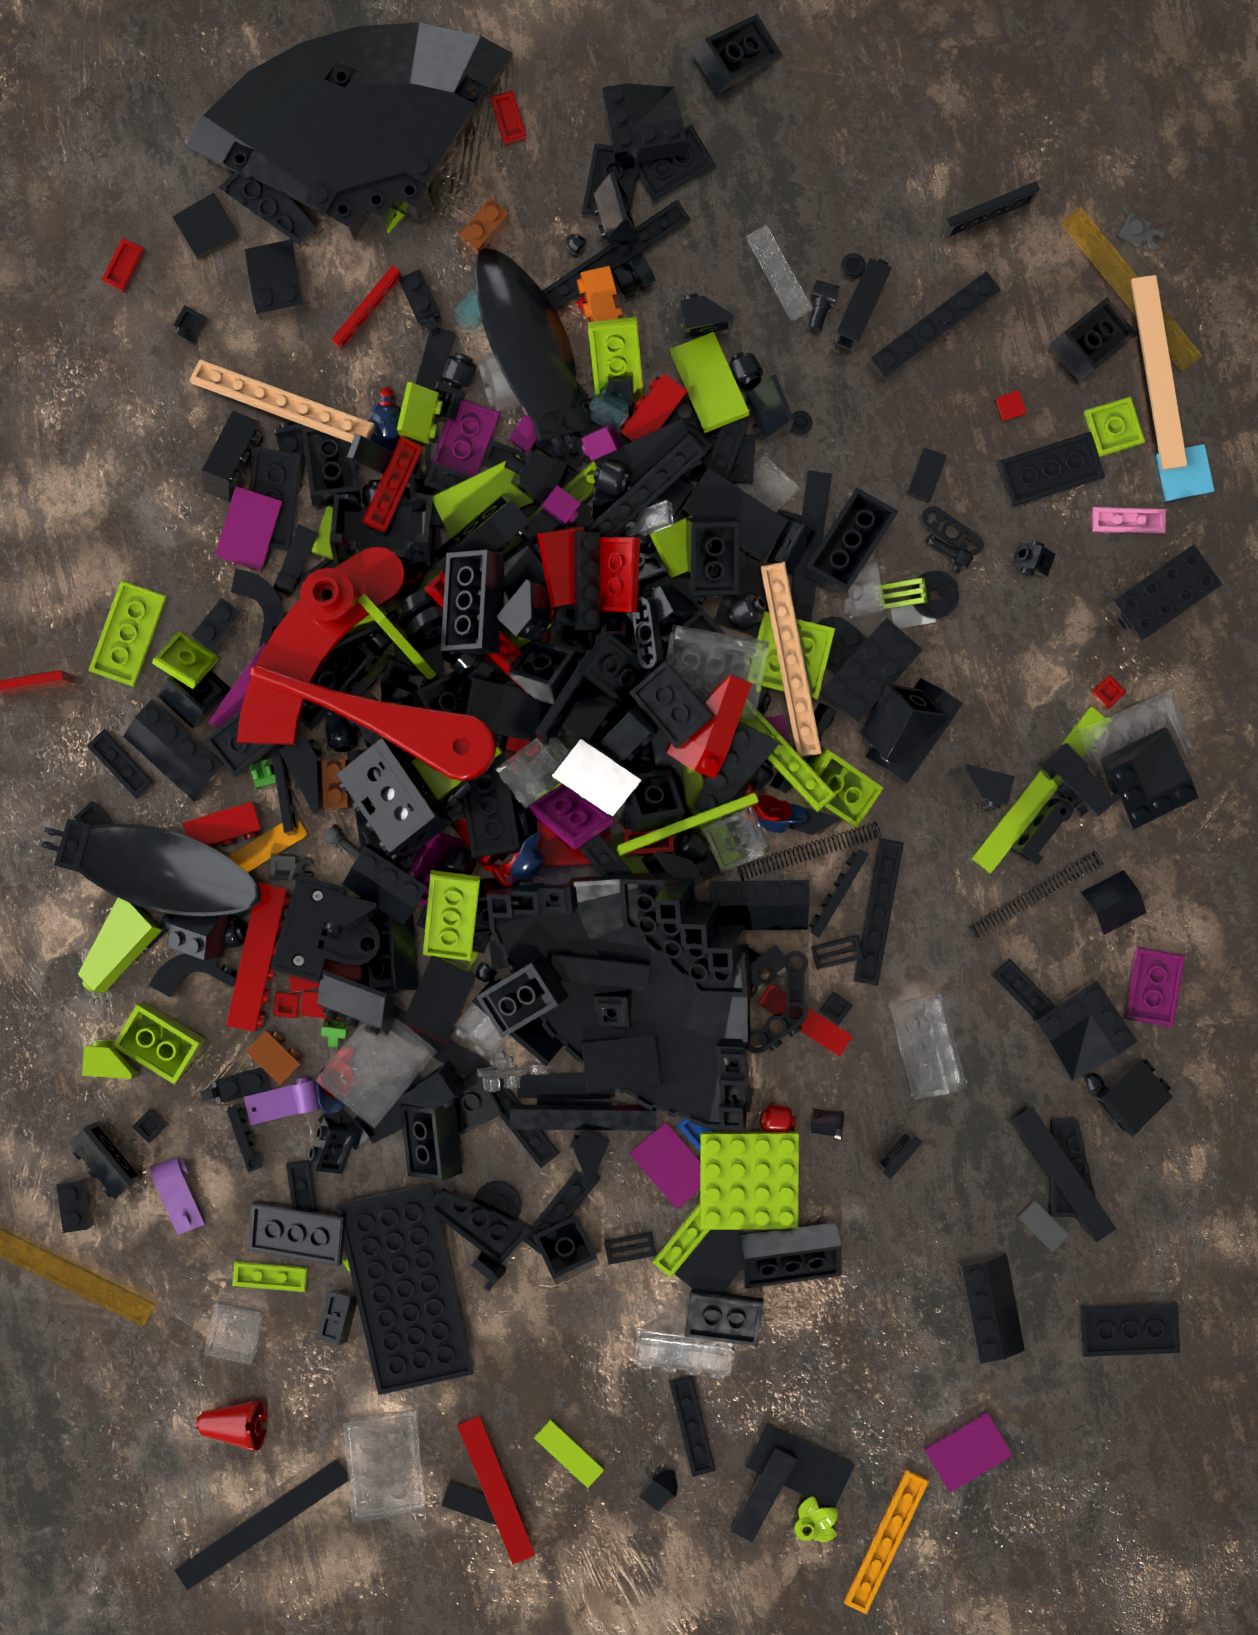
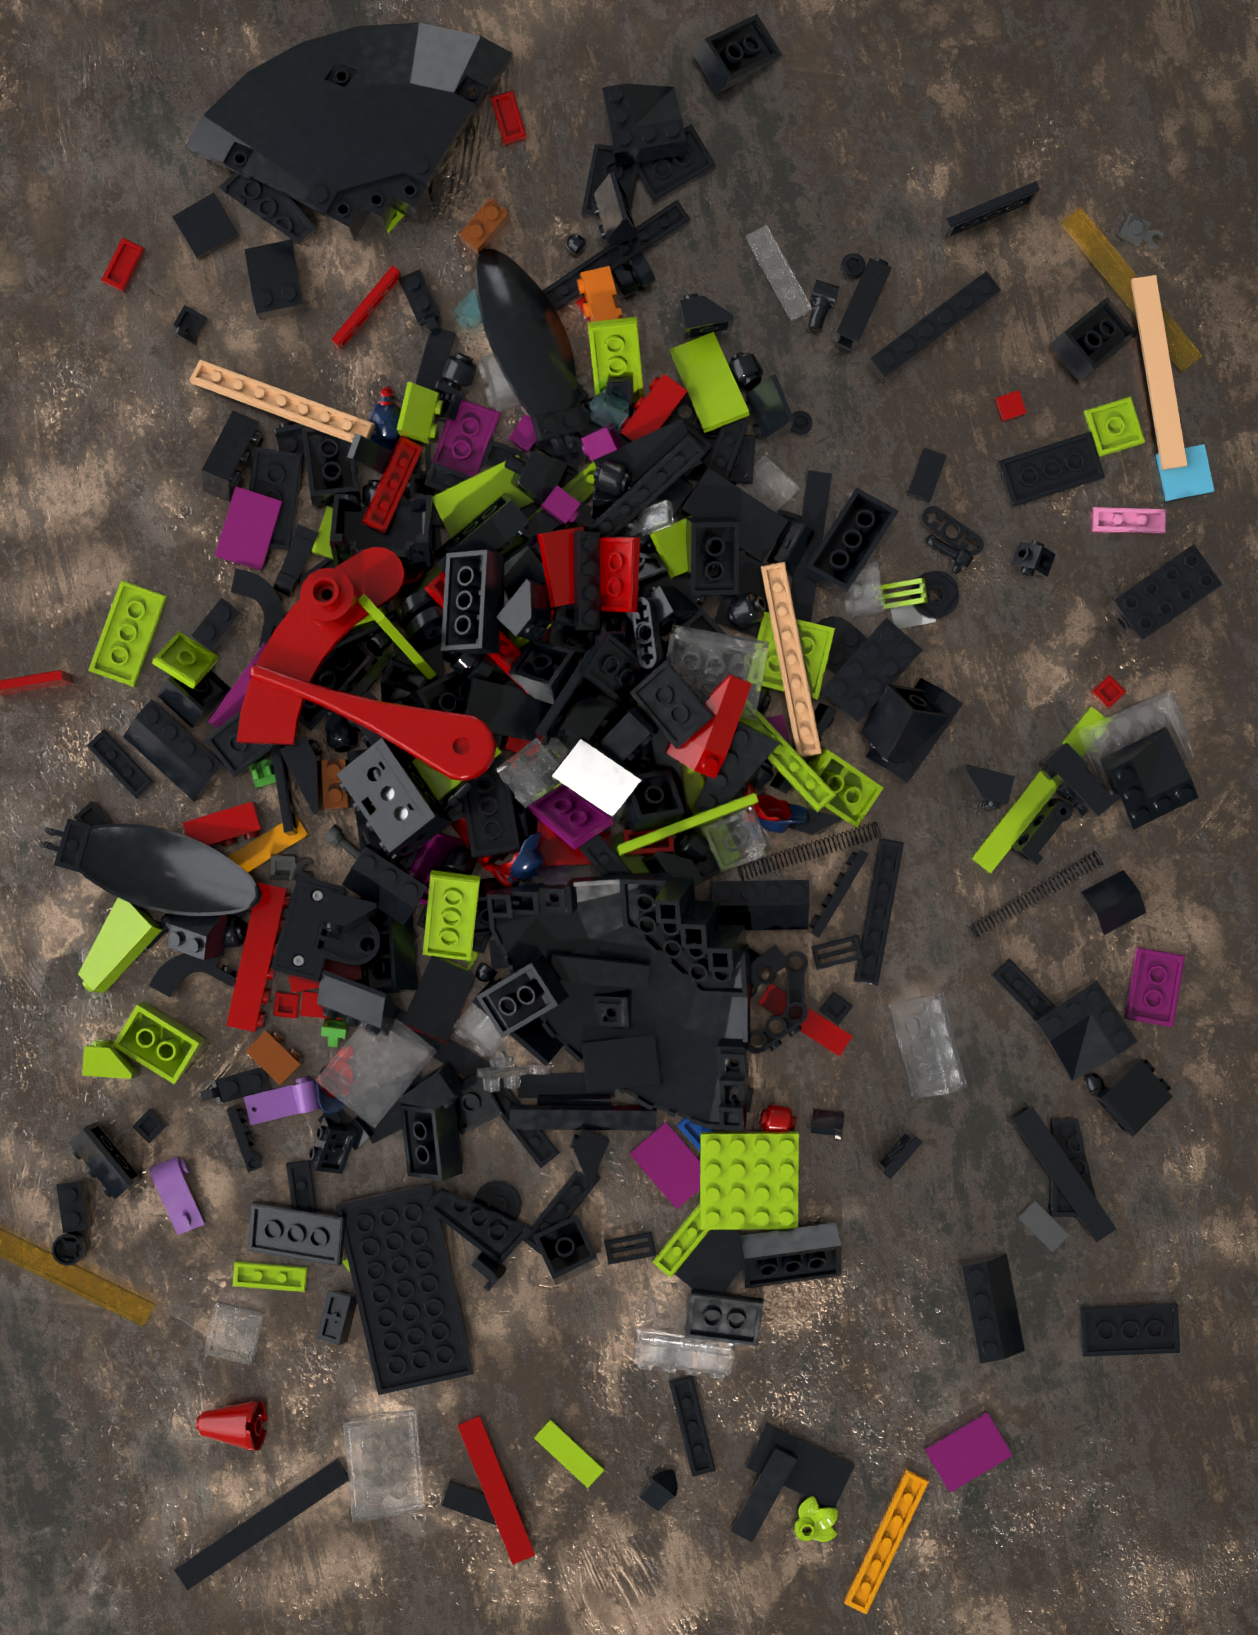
(70, 1247): none -> black wheel

